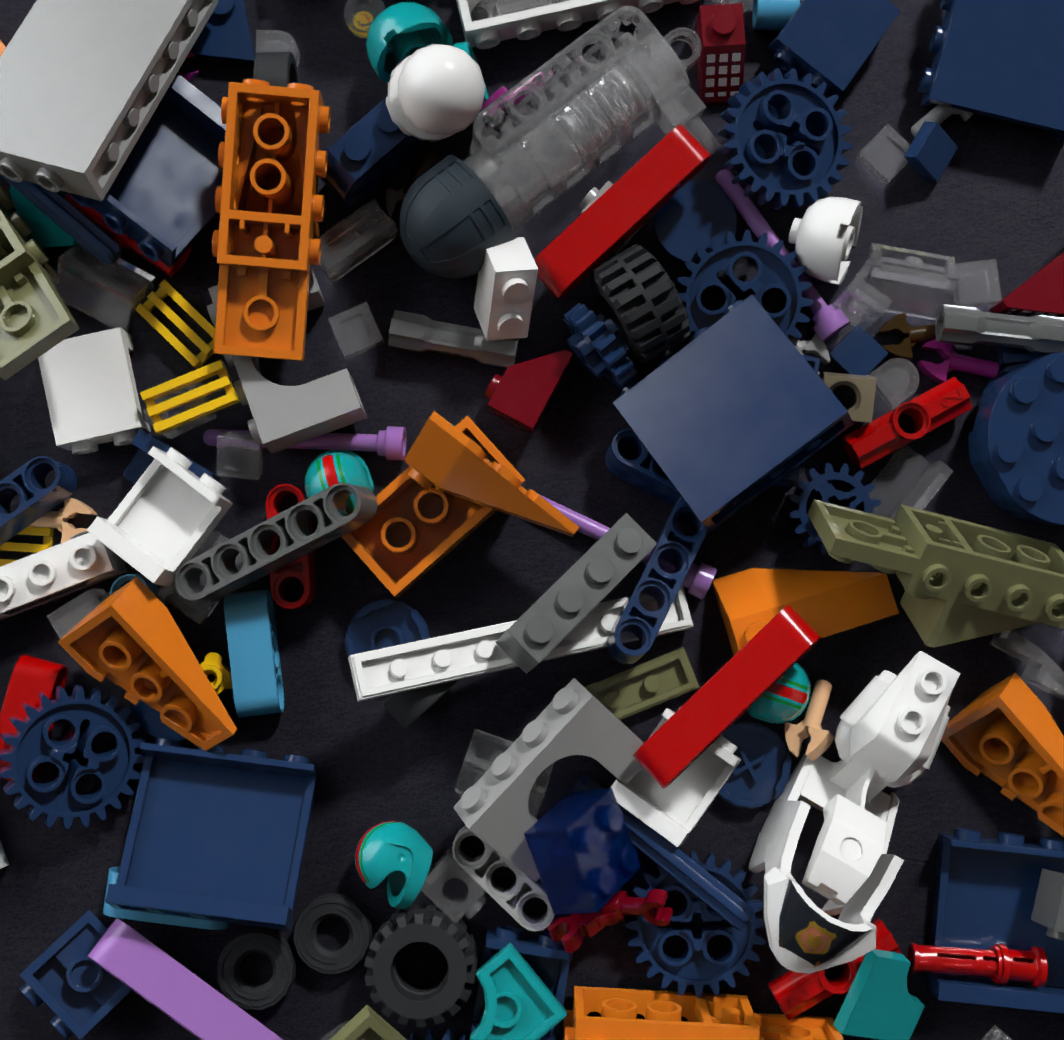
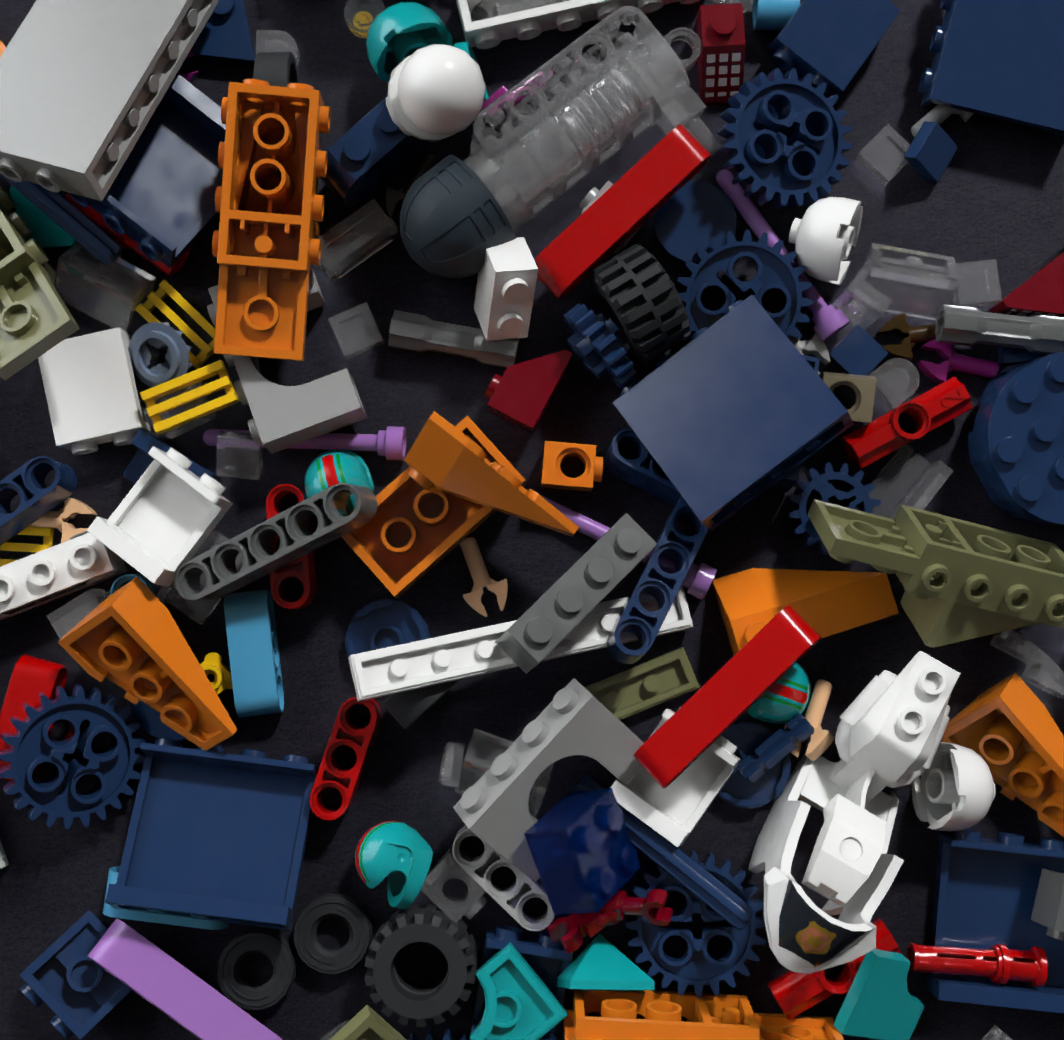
(145, 355): none -> sand blue gear
(334, 775): none -> red beam
(451, 764): none -> clear tile
(481, 578): none -> light nougat bar
(553, 456): none -> orange brick
(604, 968): none -> teal slope
(775, 748): none -> dark blue axle
(954, 789): none -> white cylinder

